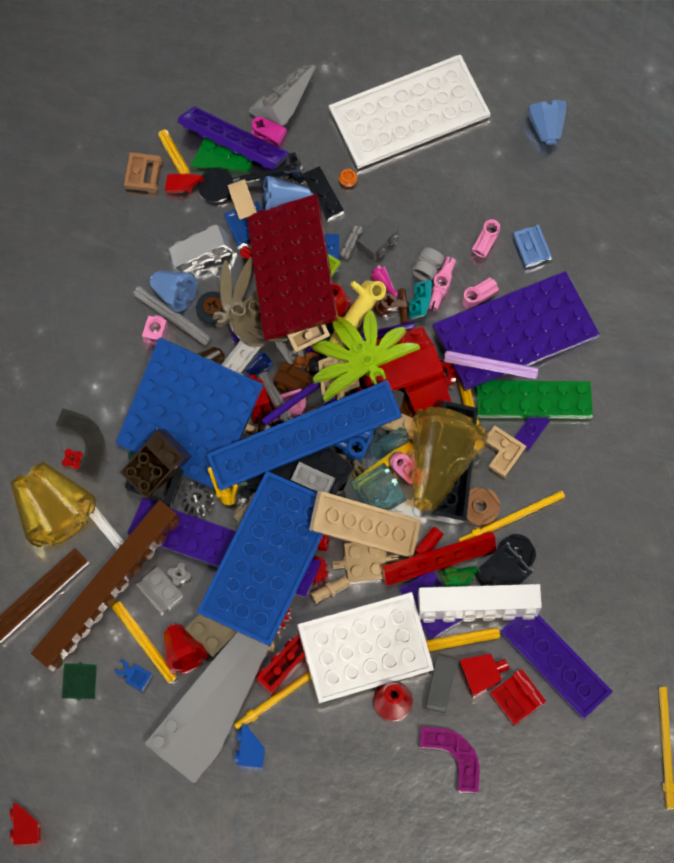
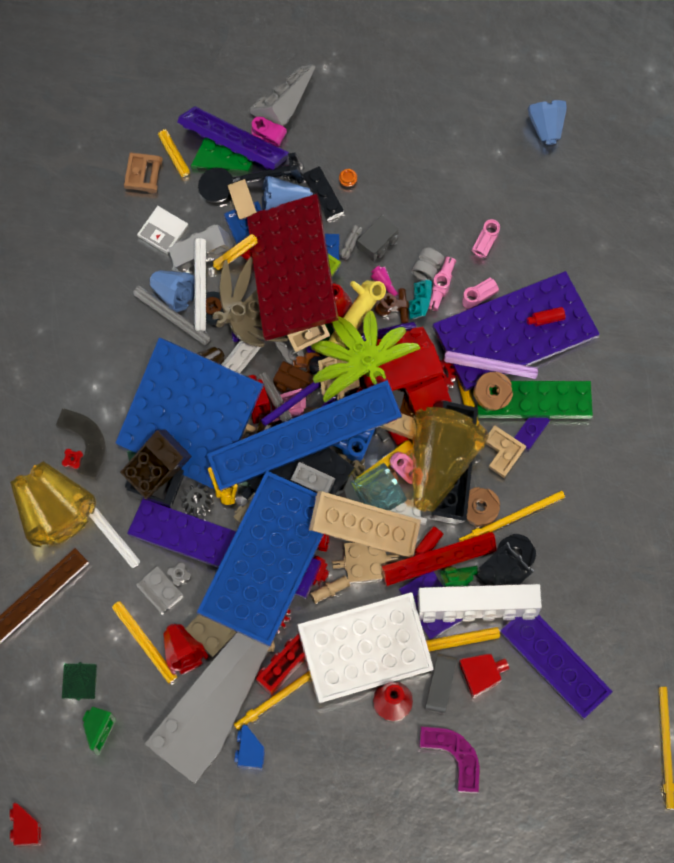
(97, 728): none -> green slope
(105, 586): reddish brown brick -> none
(136, 677): blue plate -> none
(152, 337): bright pink brick -> none
(162, 230): none -> white tile
(181, 182): red slope -> none
(200, 284): none -> white axle
(236, 251): none -> yellow axle
(258, 364): clear blue cone -> none
(390, 442): clear light blue piece -> none
(409, 111): white plate -> none
(490, 380): none -> medium nougat plate
(518, 697): red plate -> none
(532, 246): medium blue plate -> none
(547, 316): none -> red cylinder

